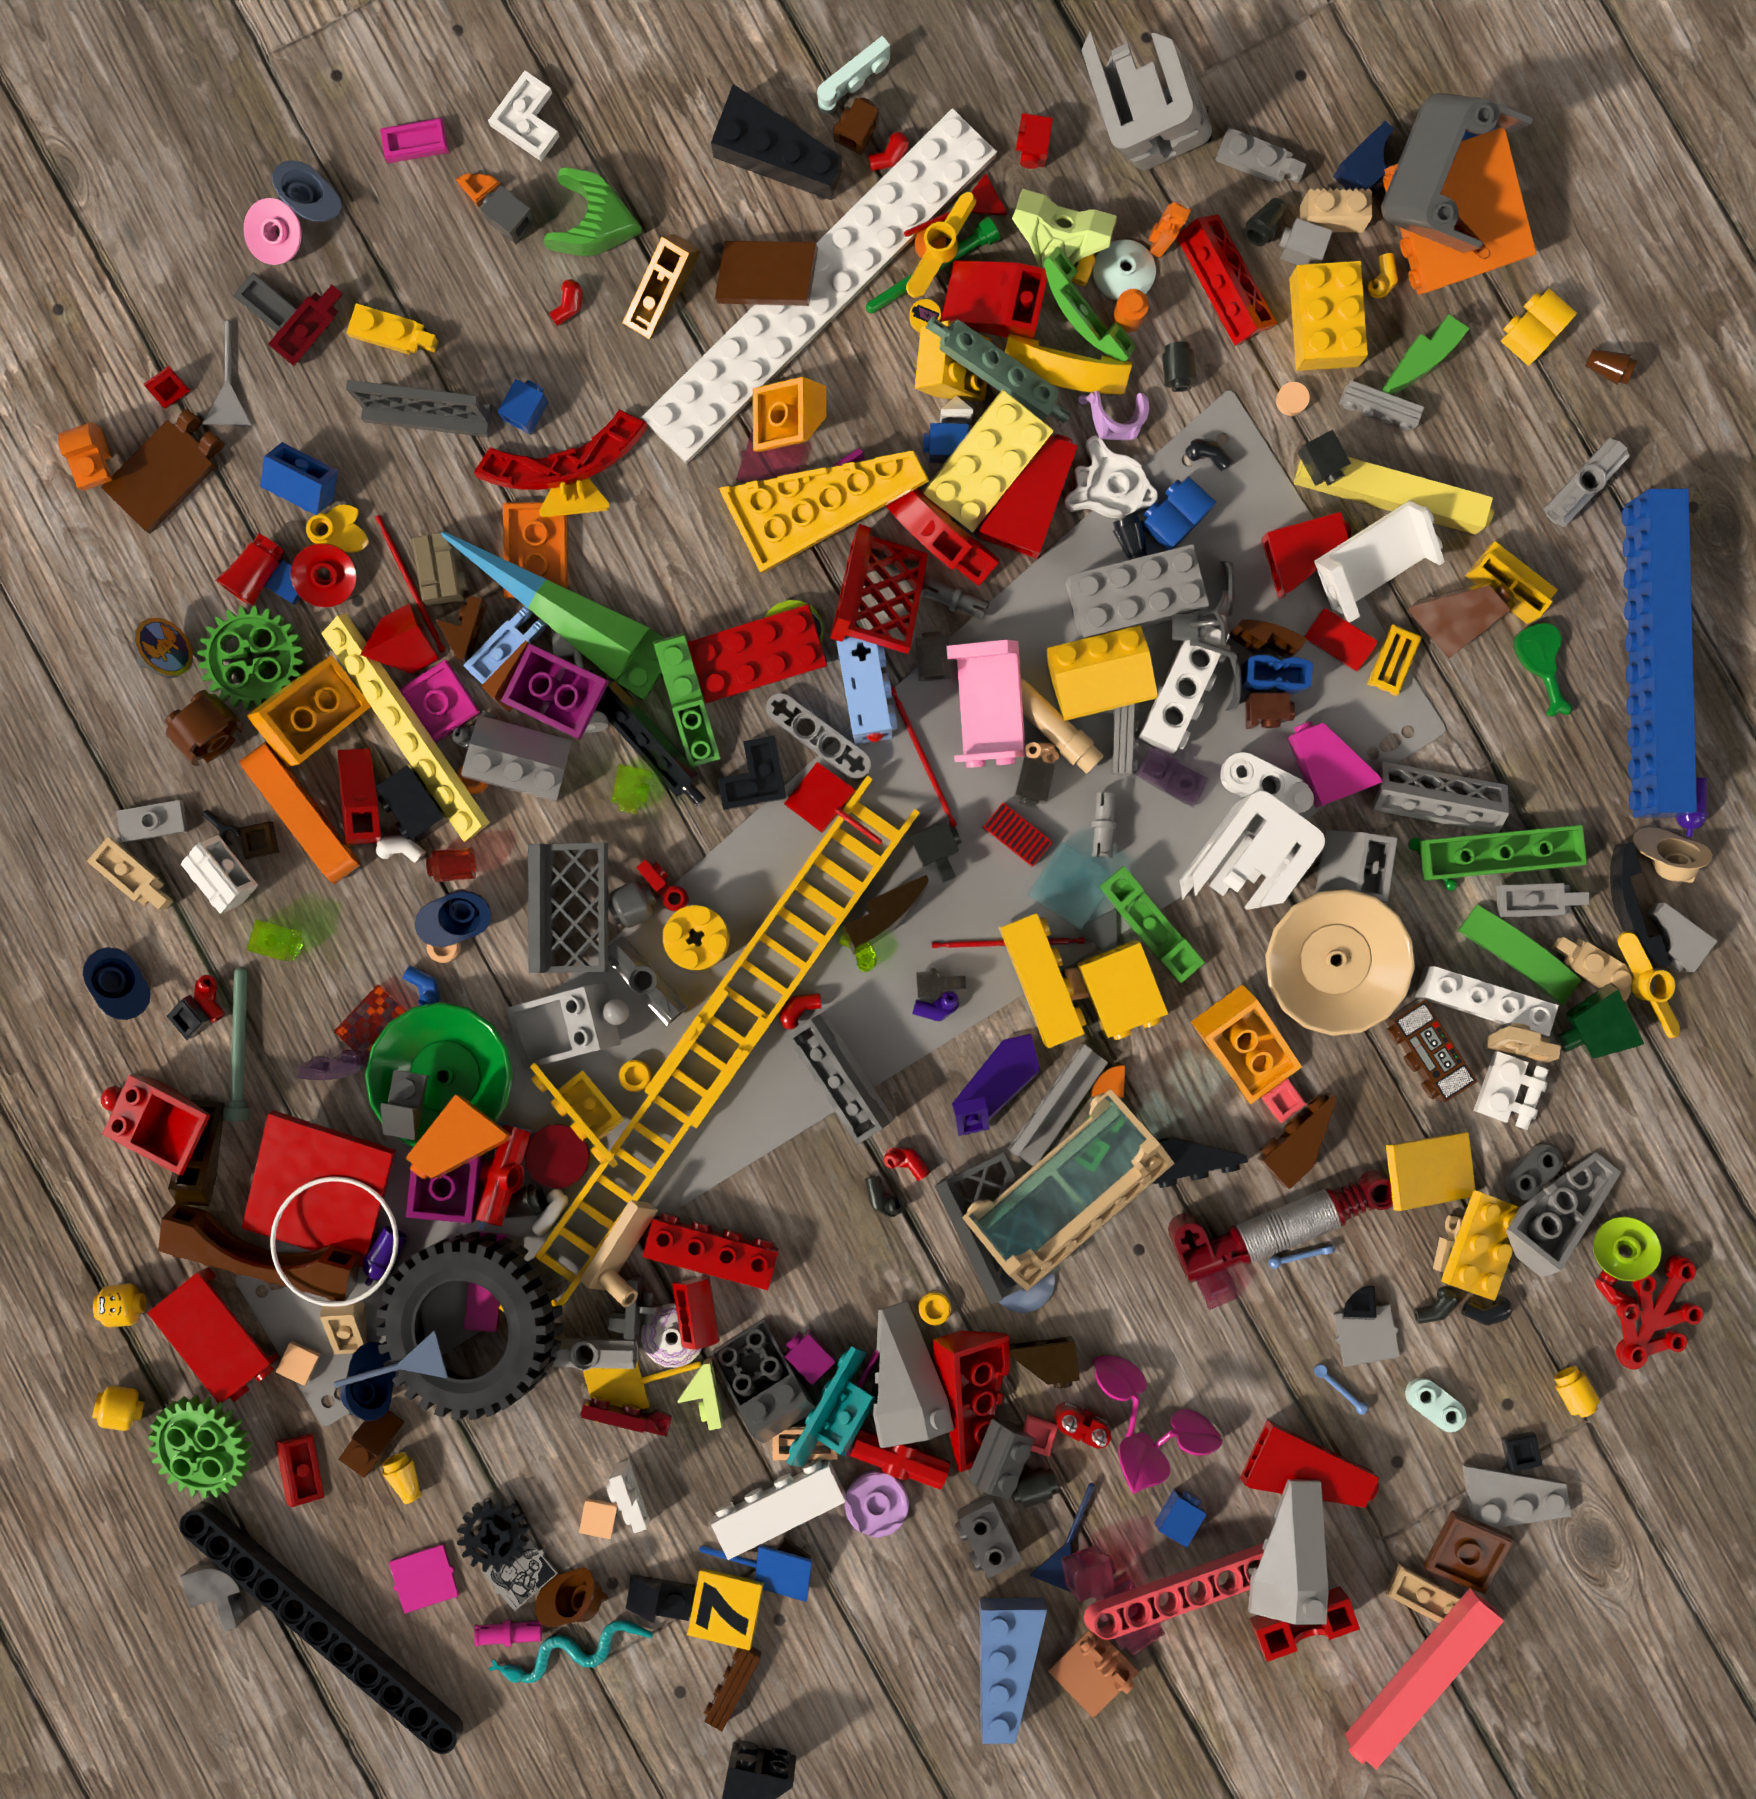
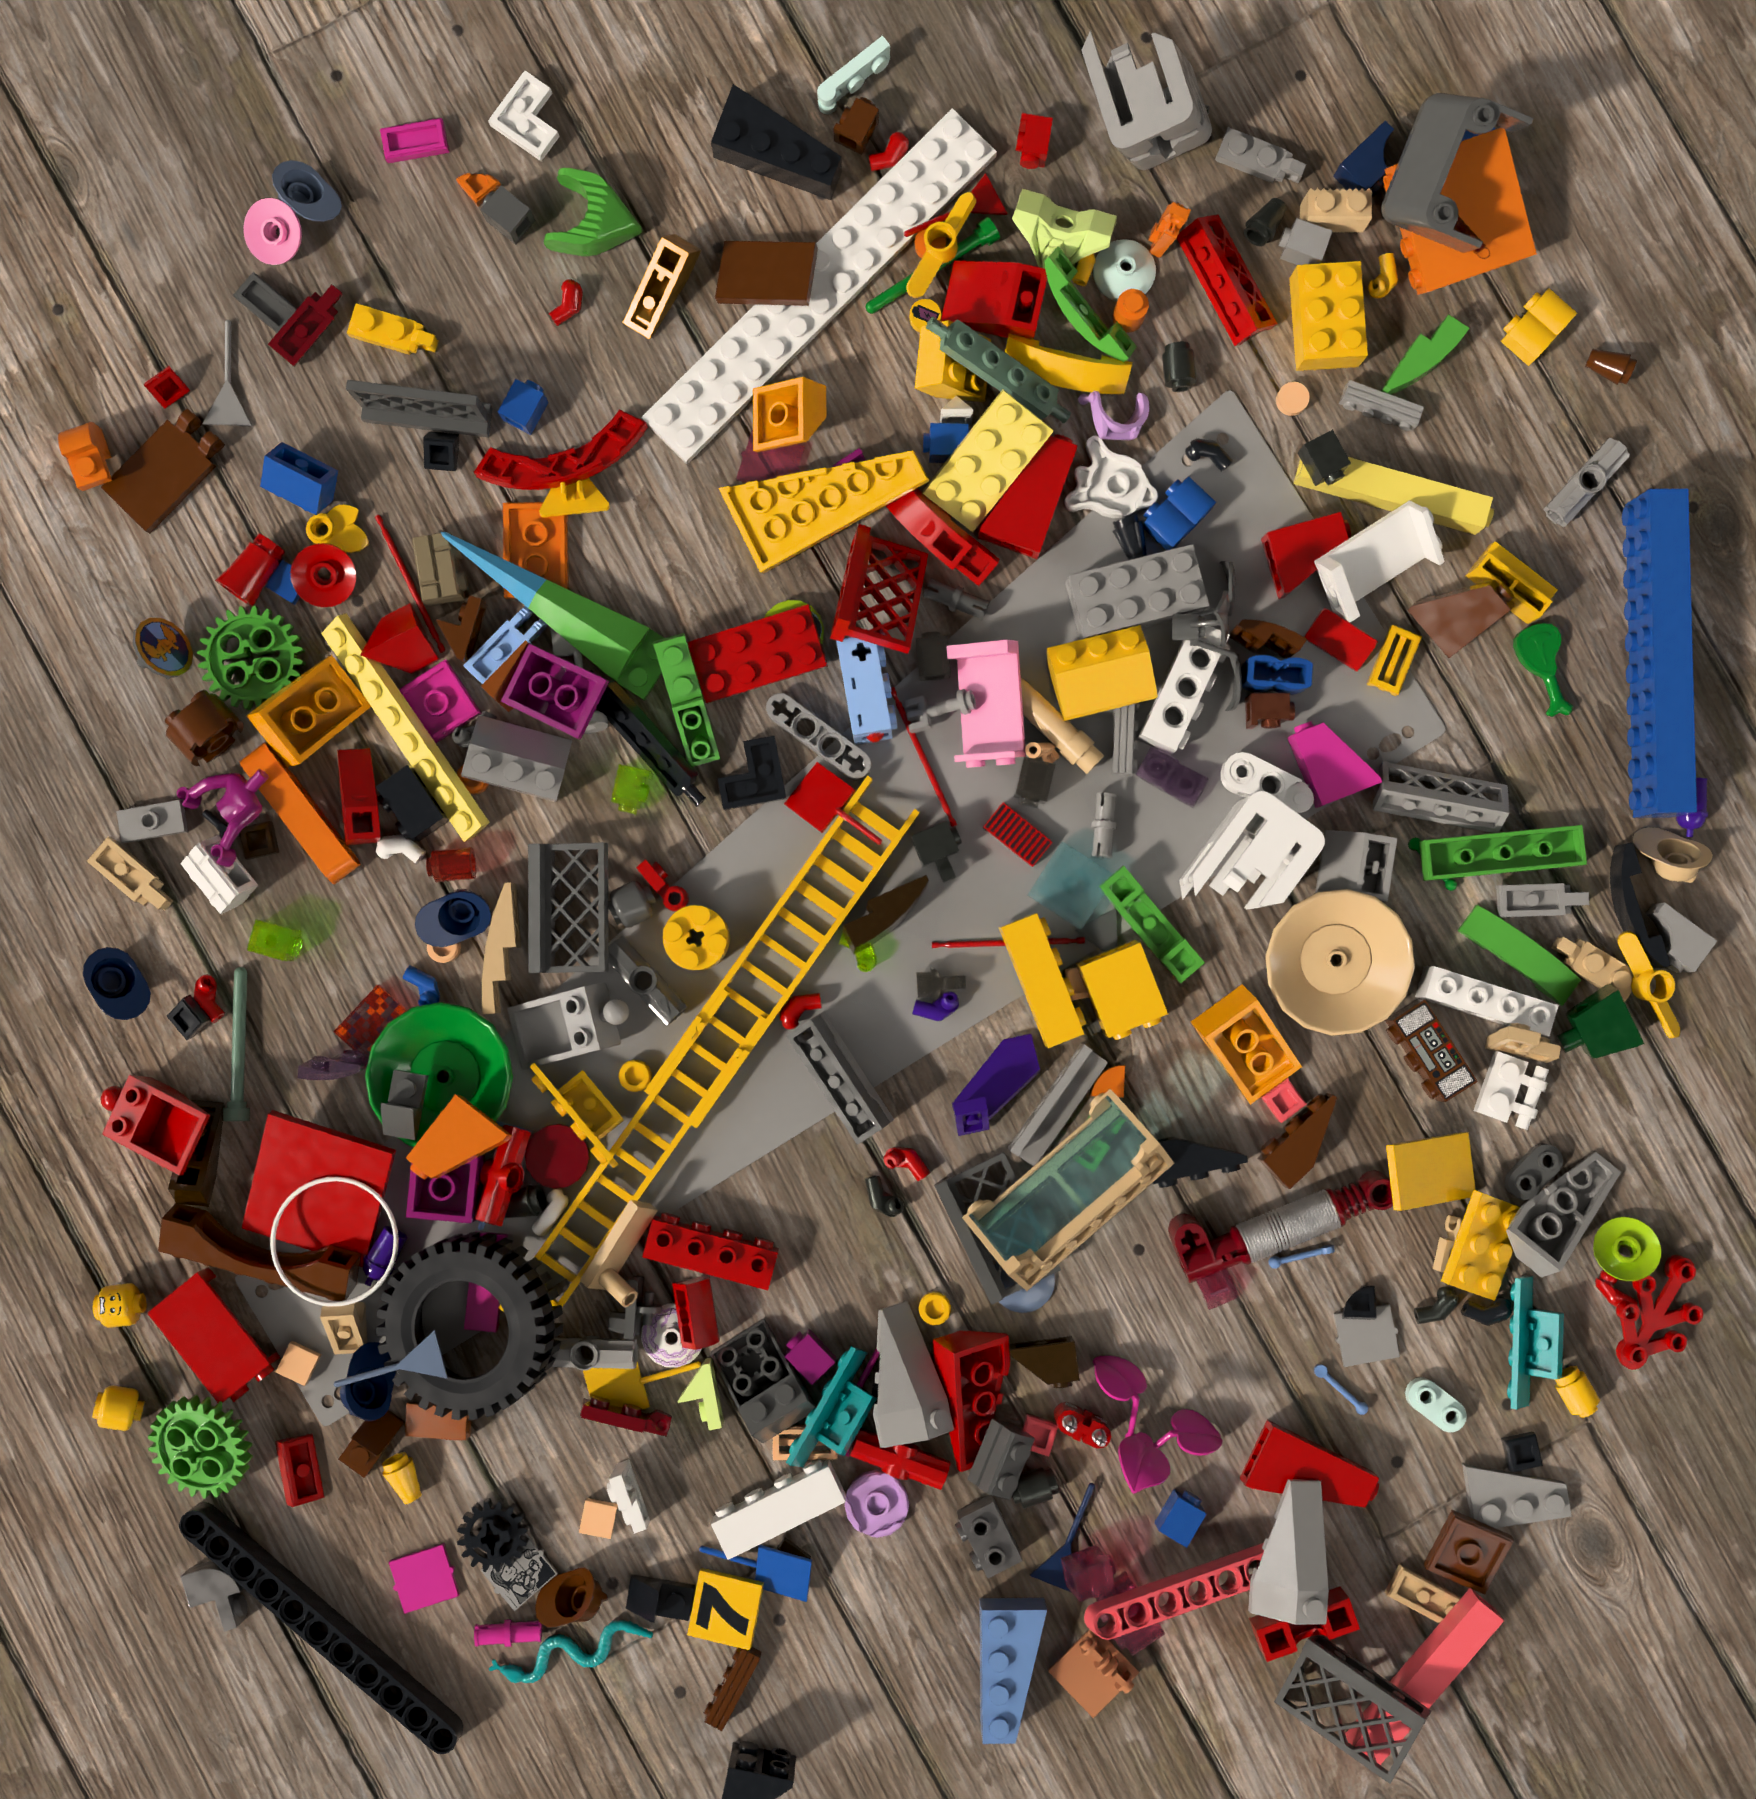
(237, 806): none -> magenta piece
(427, 1425): none -> dark orange slope
(441, 451): none -> black slope
(502, 935): none -> tan slope
(964, 702): none -> light grey hinge
(1371, 1686): none -> dark grey fence
(1536, 1343): none -> teal bracket

